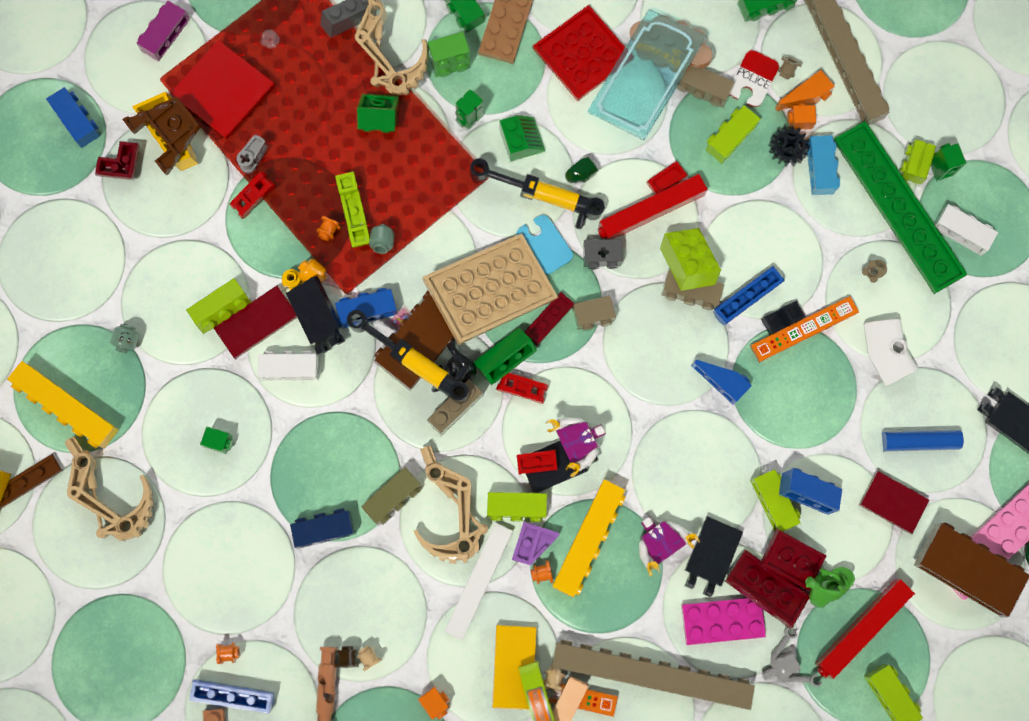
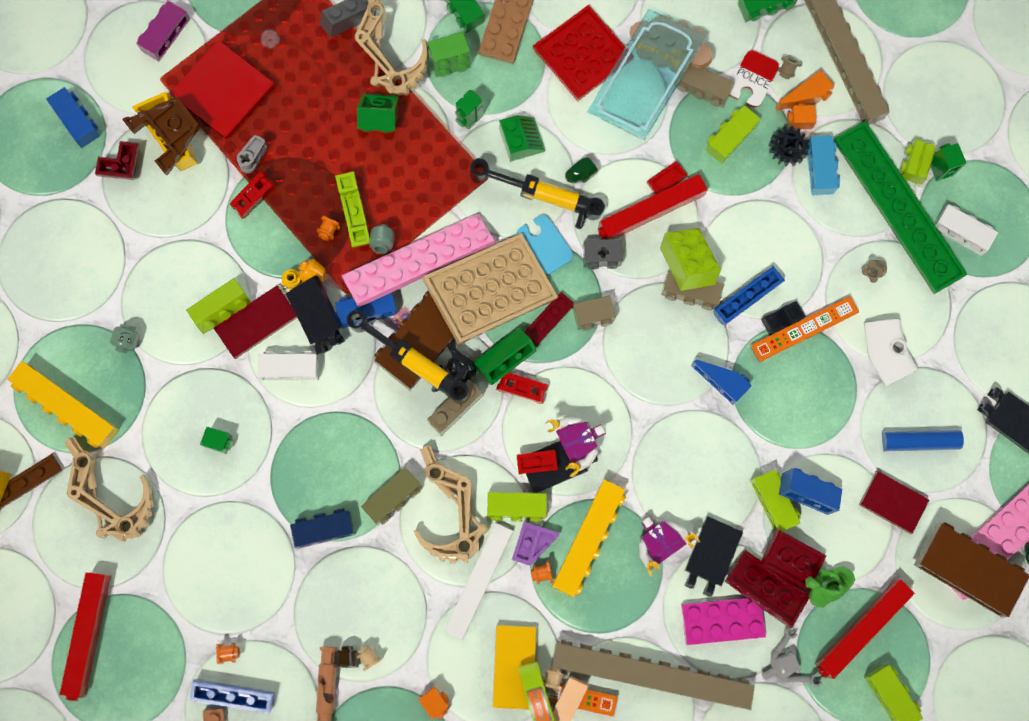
(84, 636): none -> red brick
(417, 260): none -> bright pink plate

